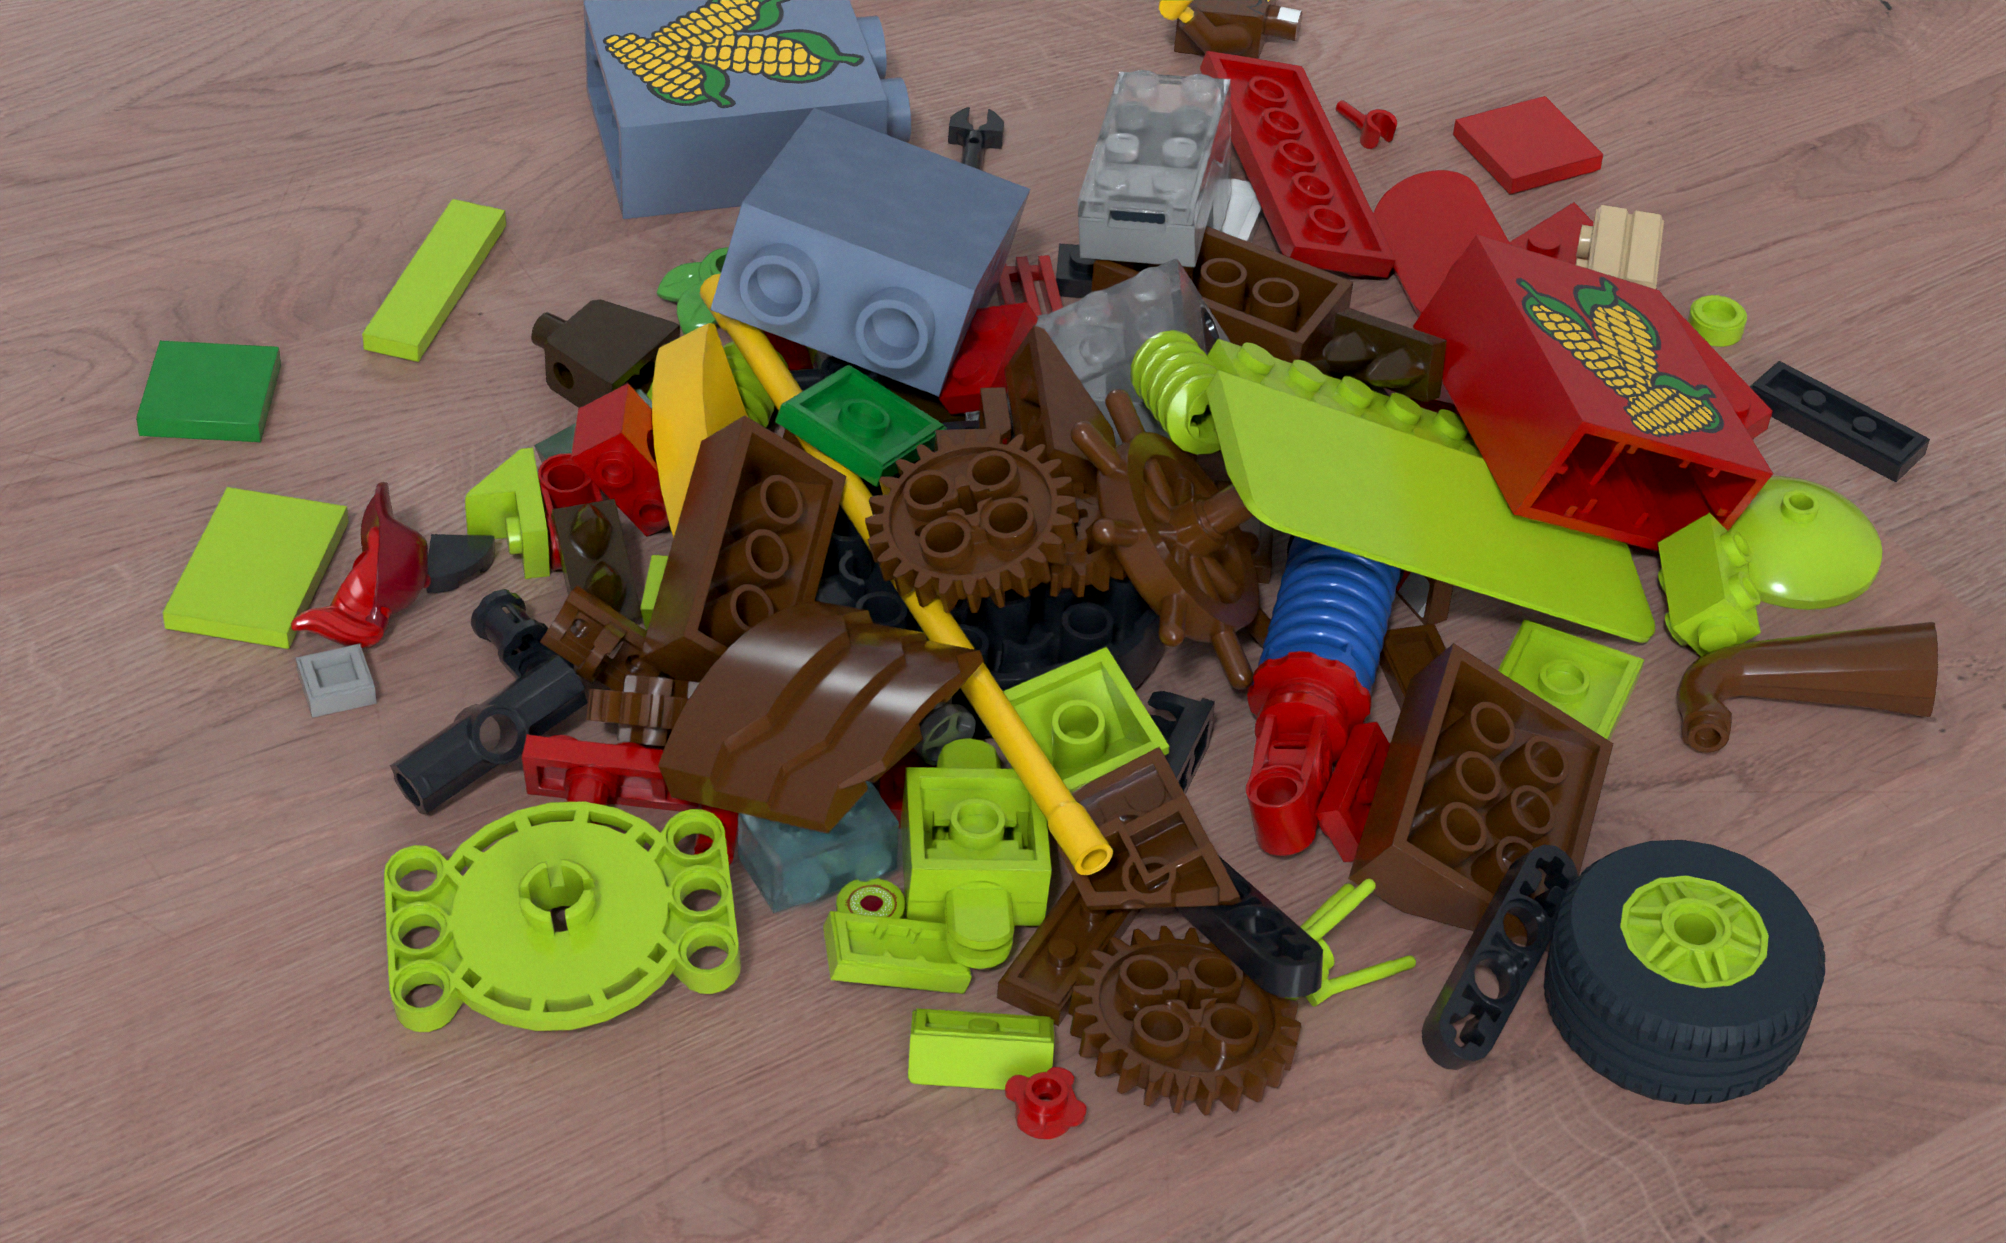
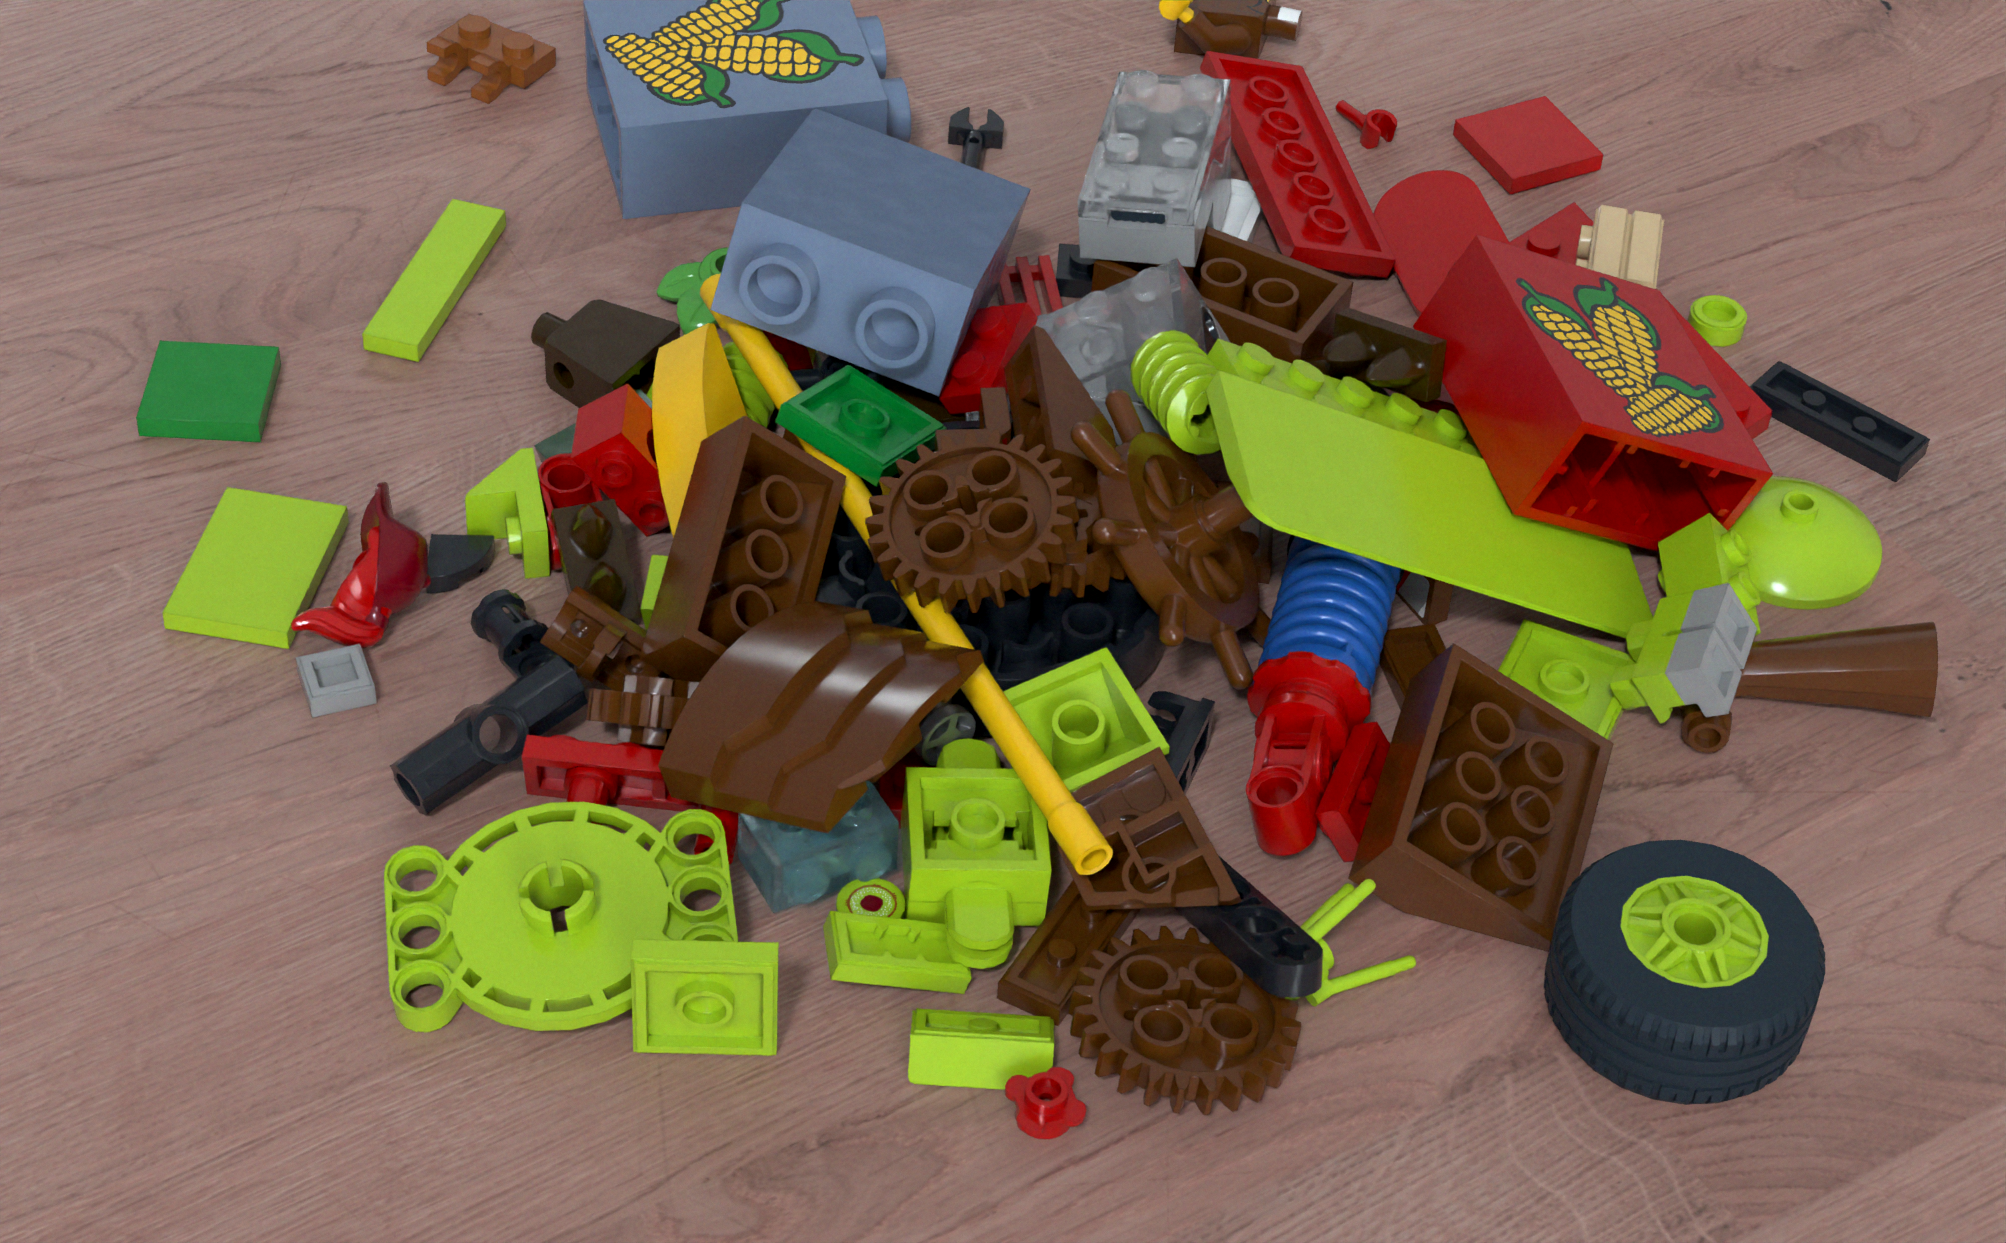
(492, 50): none -> dark orange plate
(704, 997): none -> lime tile
(1507, 960): black beam -> none
(1687, 654): none -> hips

